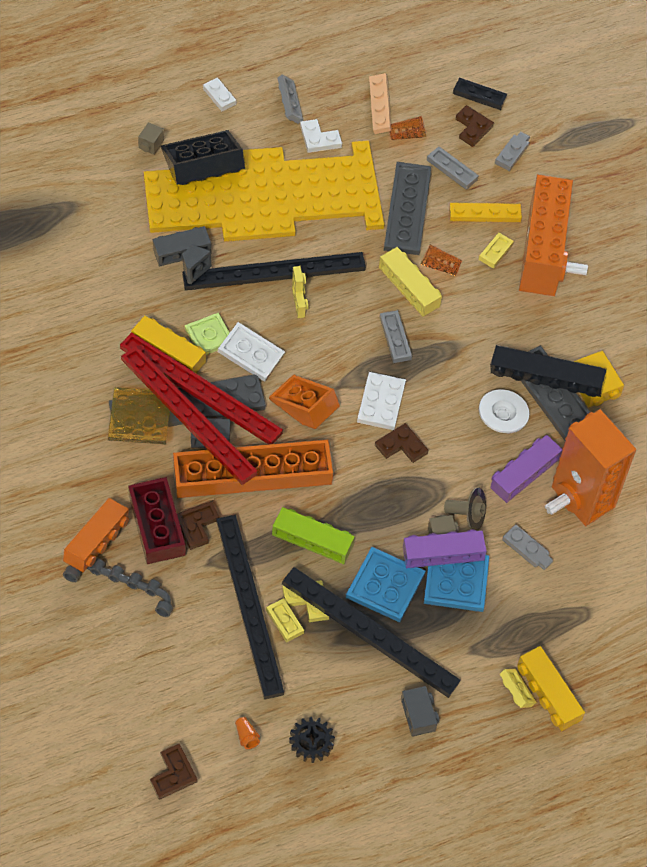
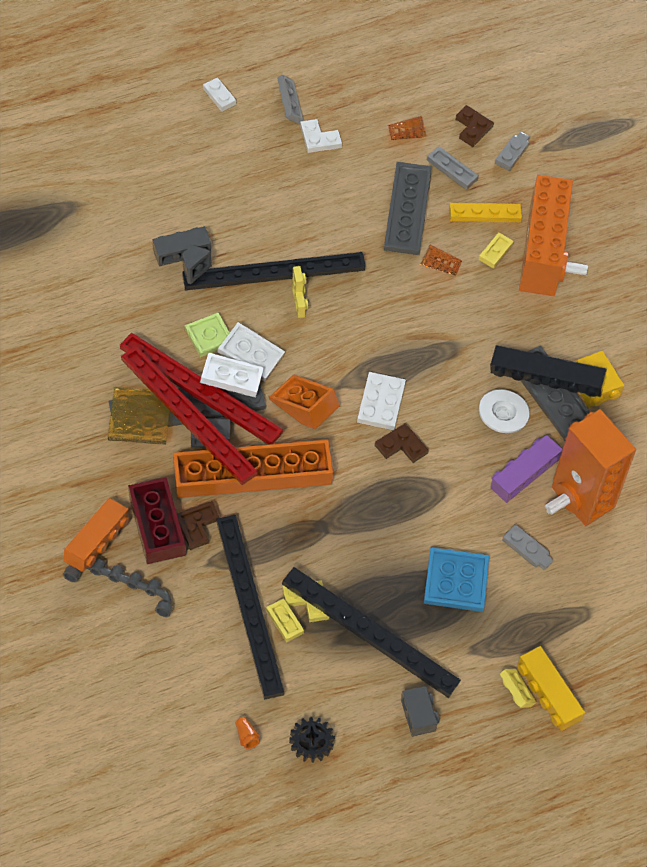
(151, 138): dark tan brick -> none
(170, 343): yellow brick -> none
(178, 775): reddish brown plate -> none
(203, 157): black slope -> none
(231, 375): none -> white plate
(268, 195): yellow piece -> none
(313, 535): lime brick -> none
(380, 103): light nougat plate -> none
(385, 584): dark azure plate -> none
(395, 336): light grey plate -> none
(410, 281): light yellow brick -> none
(442, 525): dark tan brick -> none
(444, 548): medium lavender brick -> none
(473, 508): dark tan piece -> none
(480, 93): black plate -> none

